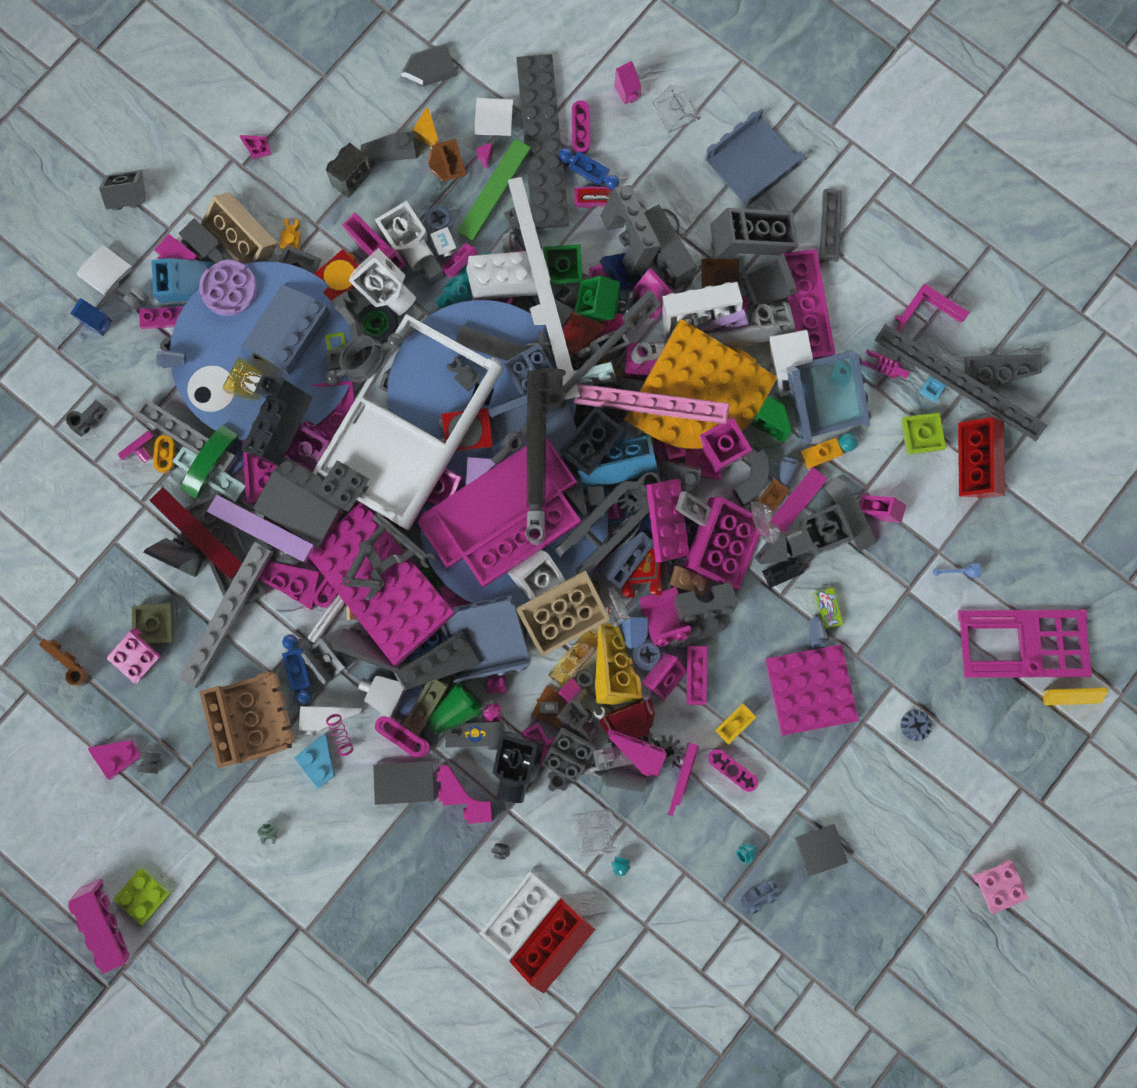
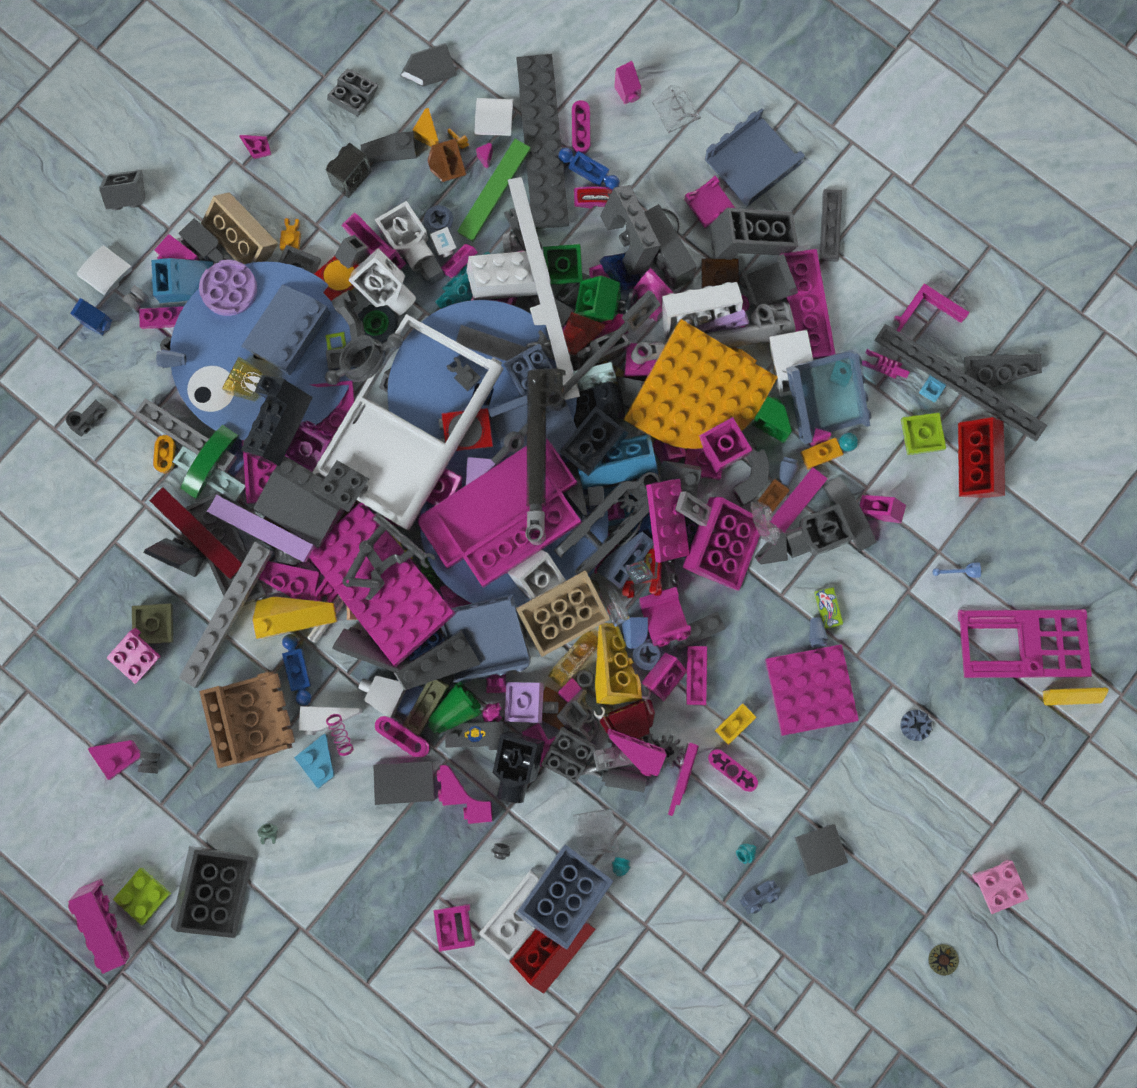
(68, 660): dark orange plate -> none
(139, 448): dark pink tile -> none
(211, 892): none -> dark grey slope
(286, 615): none -> yellow wedge
(324, 660): dark grey bracket -> none
(352, 92): none -> dark grey slope
(352, 251): none -> dark grey slope
(447, 929): none -> dark pink plate
(462, 141): none -> light orange hand
(524, 702): none -> lavender plate
(553, 785): dark grey plate -> none
(564, 897): none -> sand blue slope
(639, 572): none -> clear light blue plate
(652, 403): bright pink tile -> none
(688, 581): medium nougat plate -> none
(690, 608): dark grey arch -> none
(708, 202): none -> dark pink piece
(783, 572): black hinge -> none
(819, 437): none -> dark pink slope
(943, 959): none -> piece

